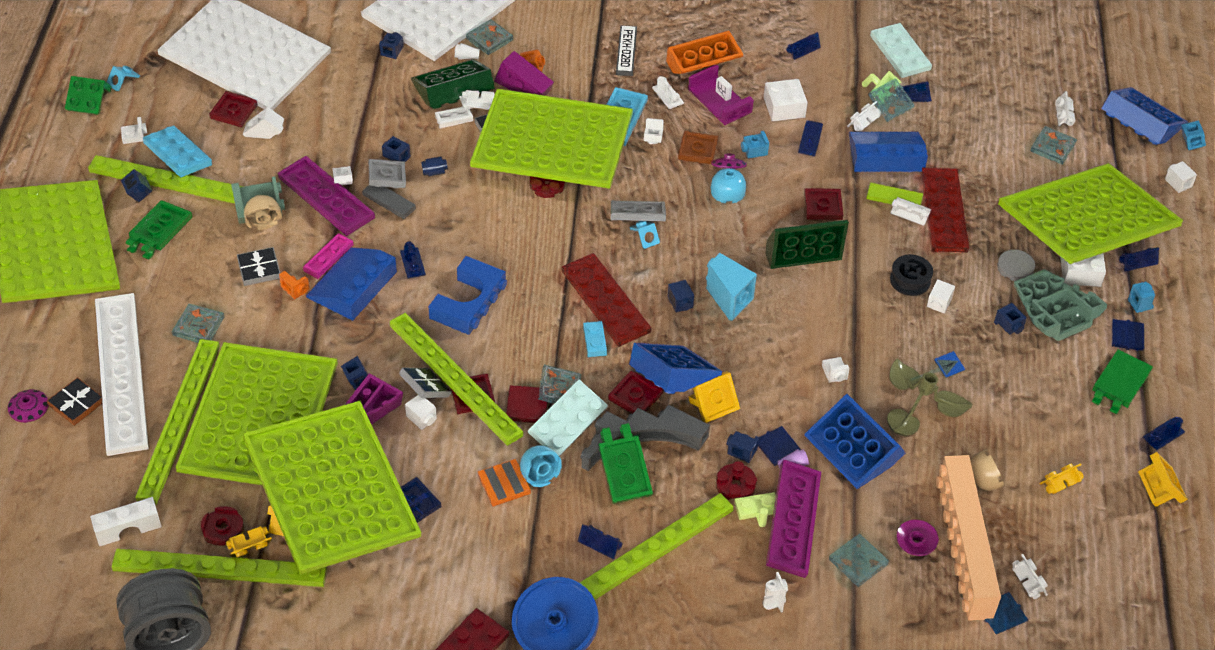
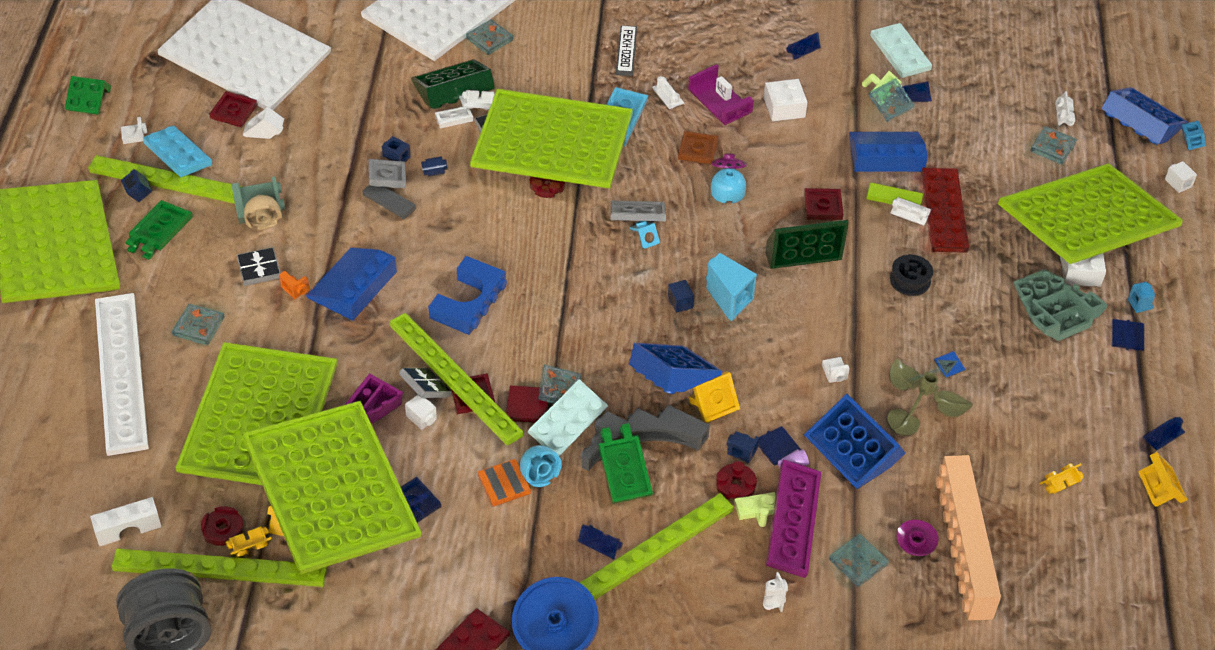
(28, 405): magenta dish -> none
(75, 401): black tile -> none
(121, 72): medium azure bracket -> none
(178, 421): lime plate -> none
(325, 196): magenta plate -> none
(328, 256): dark pink tile -> none
(342, 175): white bracket -> none
(355, 372): dark blue brick -> none
(394, 41): dark blue brick -> none
(412, 261): clear blue hinge -> none
(466, 52): white cone -> none
(521, 76): magenta wedge -> none
(535, 58): orange bracket -> none
(595, 339): medium azure plate -> none
(606, 299): clear red plate -> none
(635, 393): dark red plate -> none
(653, 130): white bracket -> none
(703, 53): orange slope -> none
(755, 145): dark azure brick -> none
(810, 138): clear blue slope -> none
(860, 121): white hinge -> none
(940, 296): white brick -> none
(985, 472): tan cylinder -> none
(1007, 615): clear blue piece -> none
(1010, 319): dark blue brick -> none
(1015, 264): light grey tile -> none
(1026, 569): white hinge -> none
(1121, 380): green tile -> none
(1140, 259): clear blue hinge -> none

